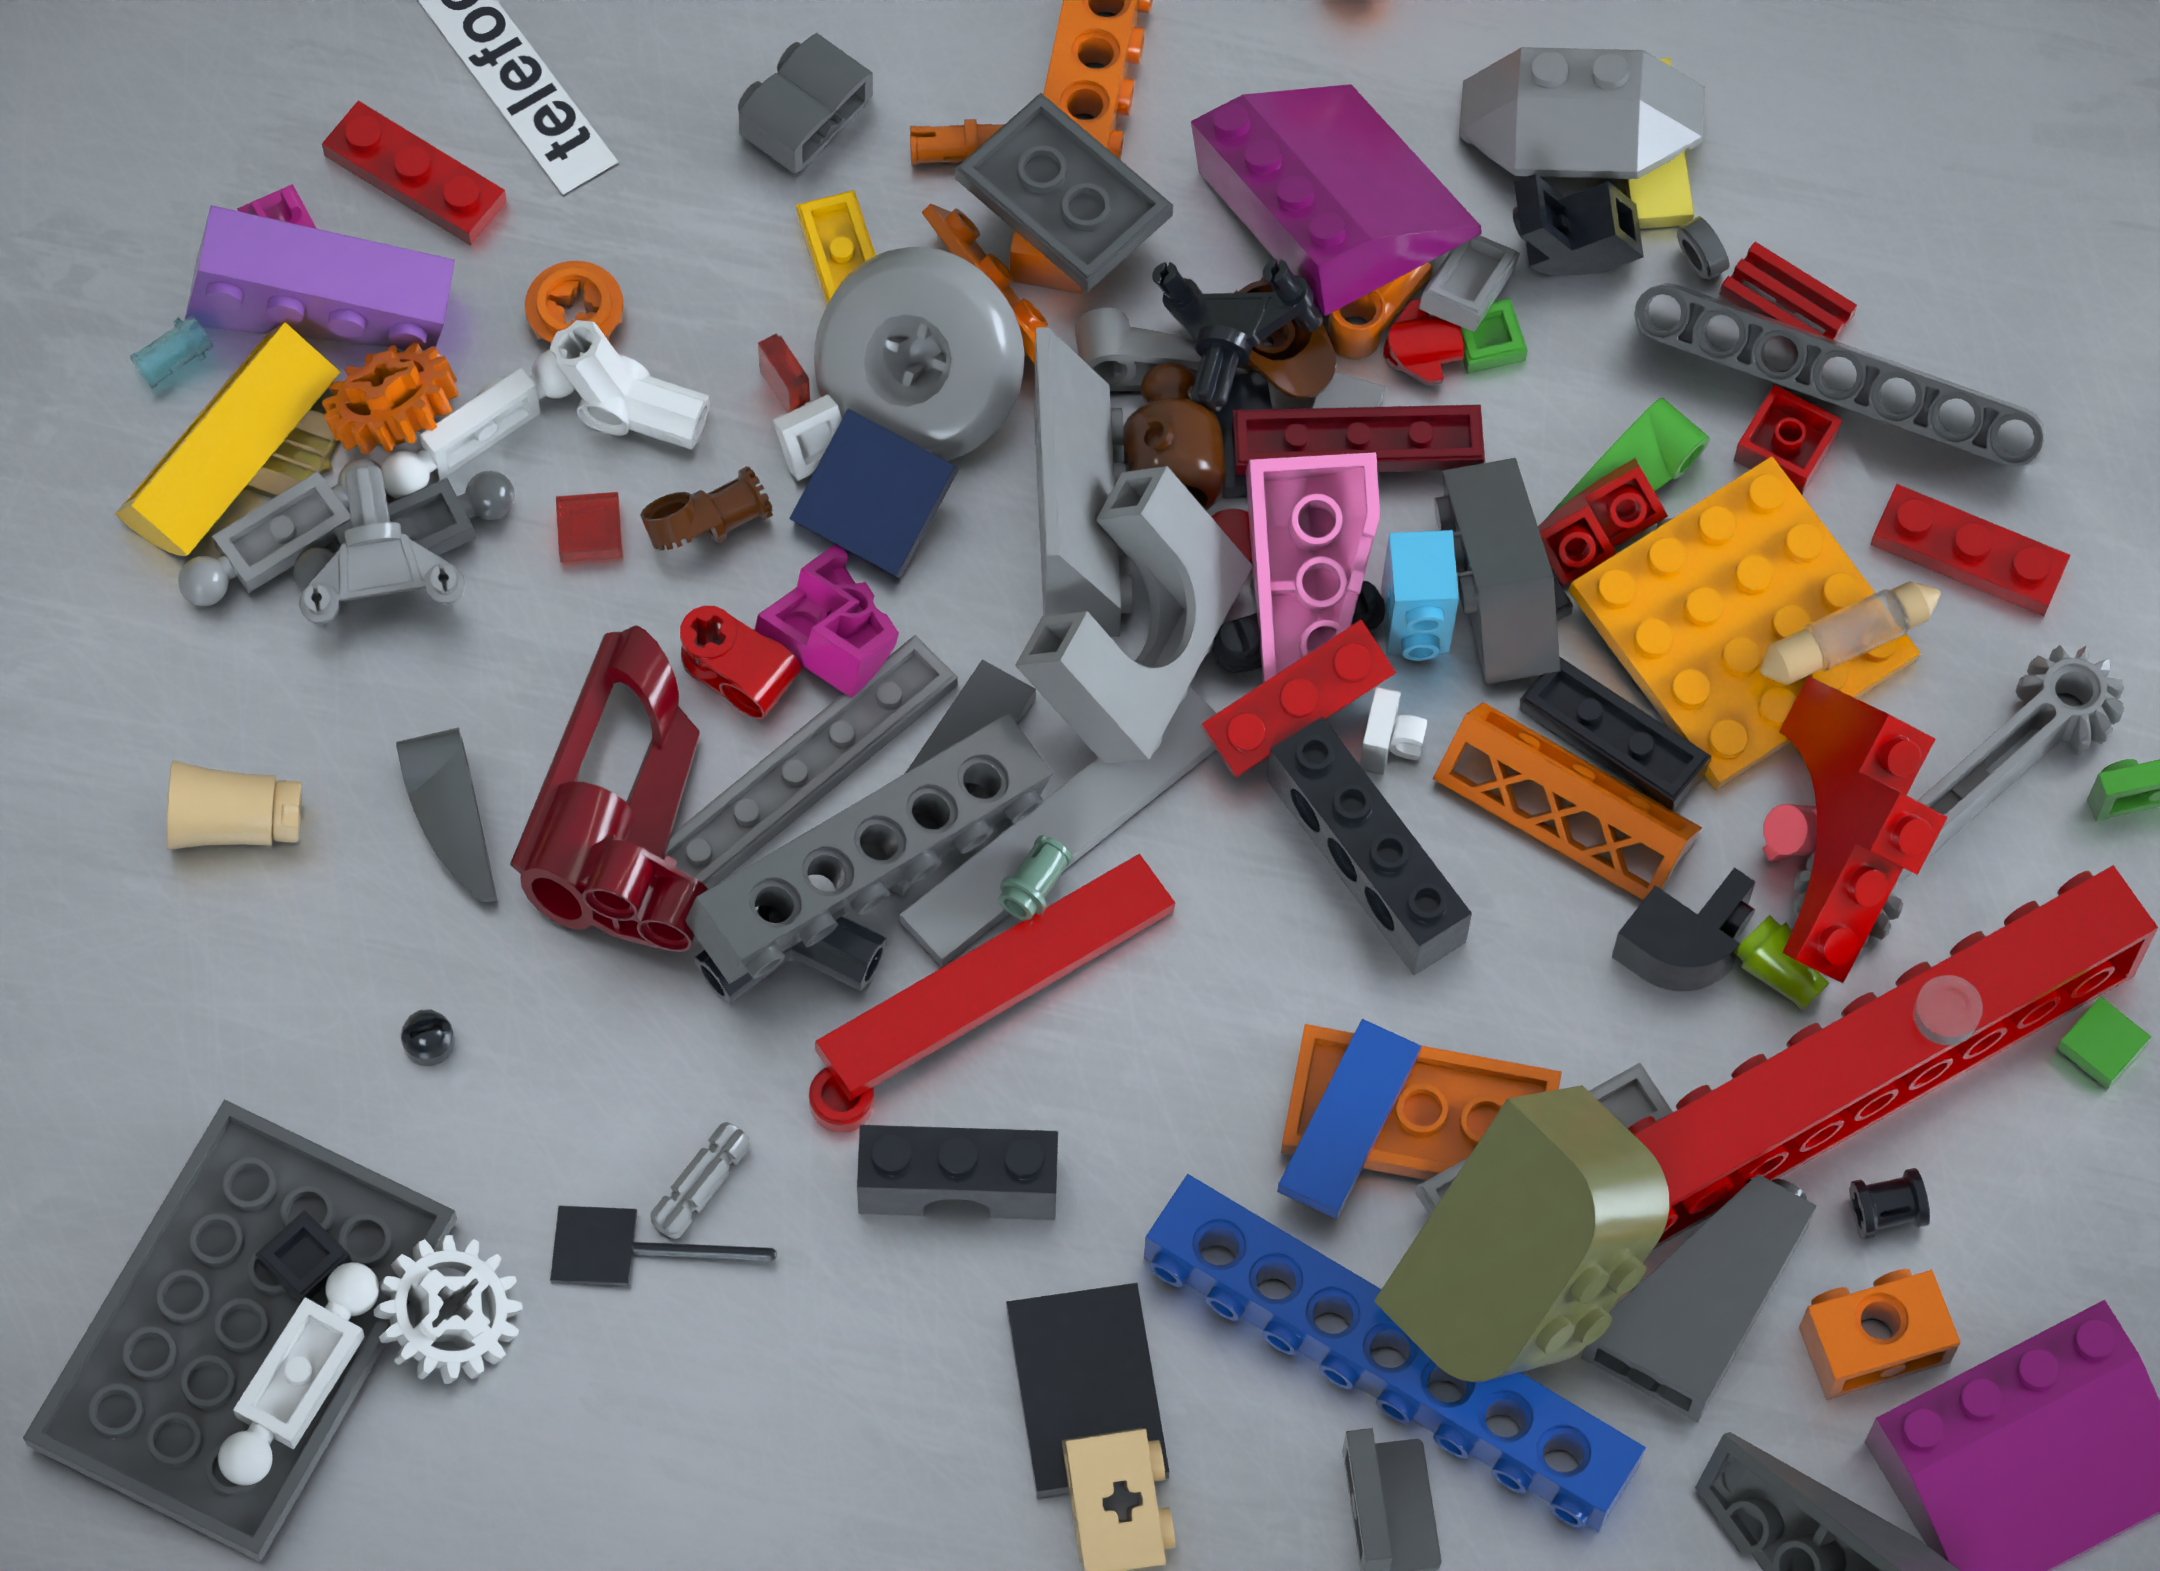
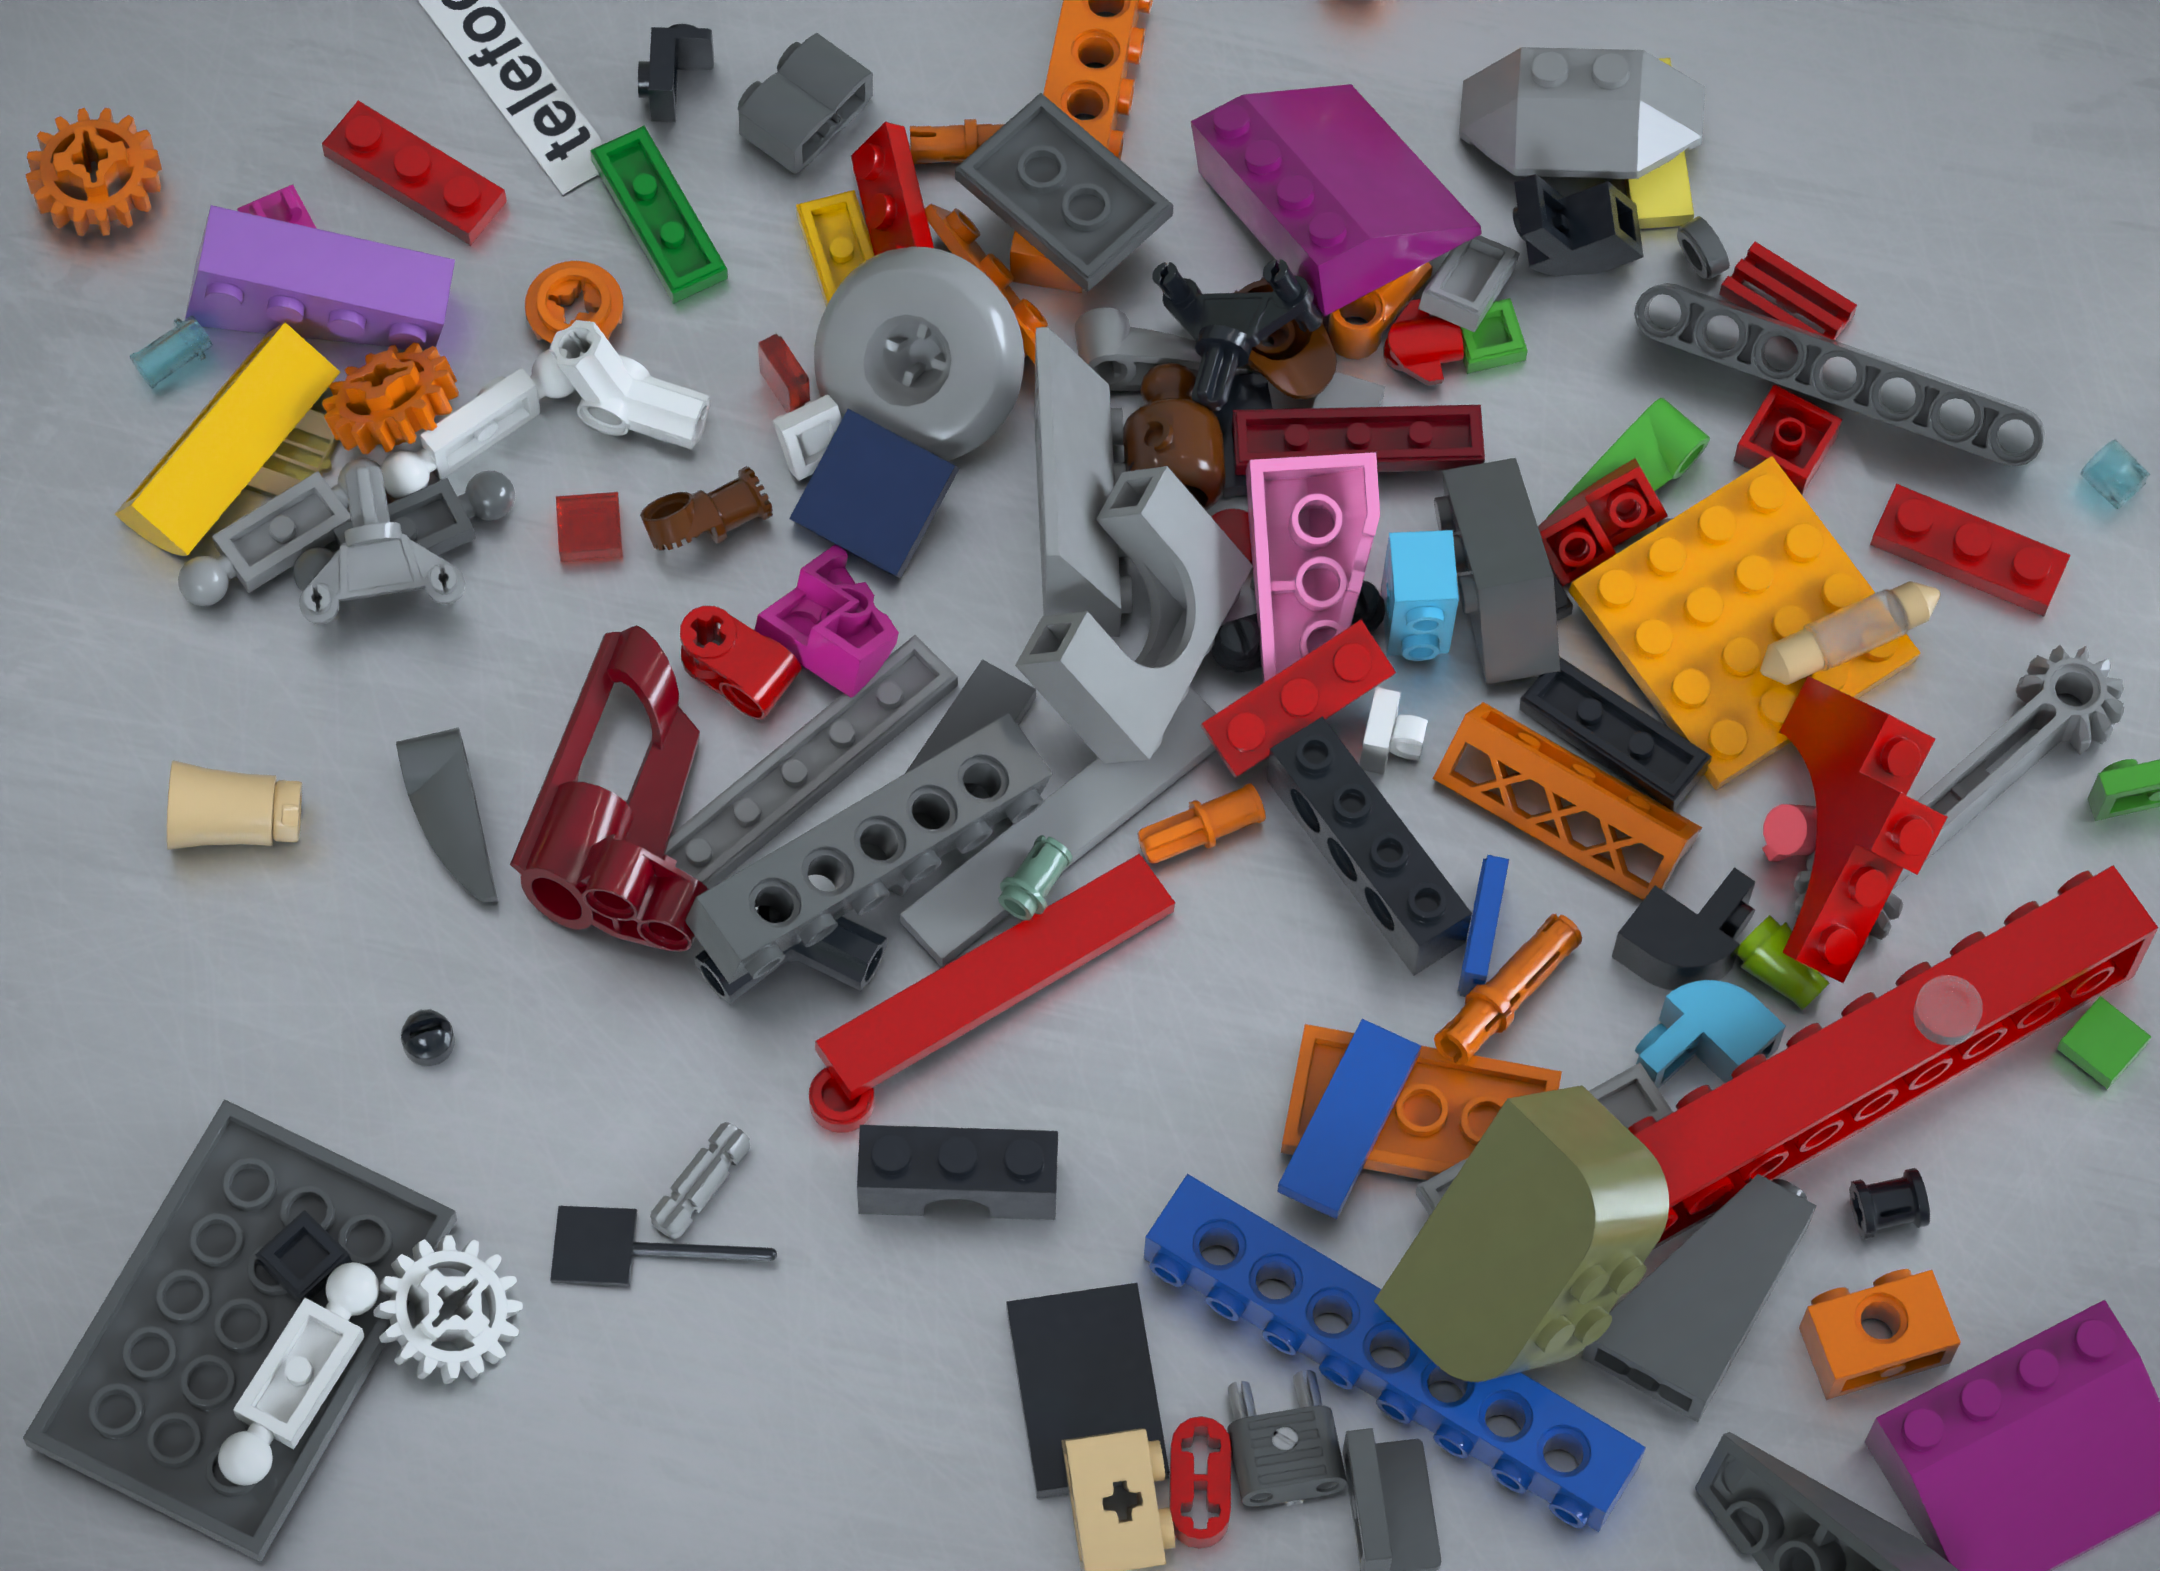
(124, 174): none -> orange gear
(659, 214): none -> green tile
(672, 50): none -> black bracket
(890, 191): none -> red plate
(1201, 824): none -> orange axle
(1215, 1482): none -> red beam
(1285, 1452): none -> dark grey piece
(1483, 923): none -> blue tile
(1492, 1005): none -> orange pin
(1714, 1023): none -> medium azure brick
(2115, 474): none -> clear light blue hose

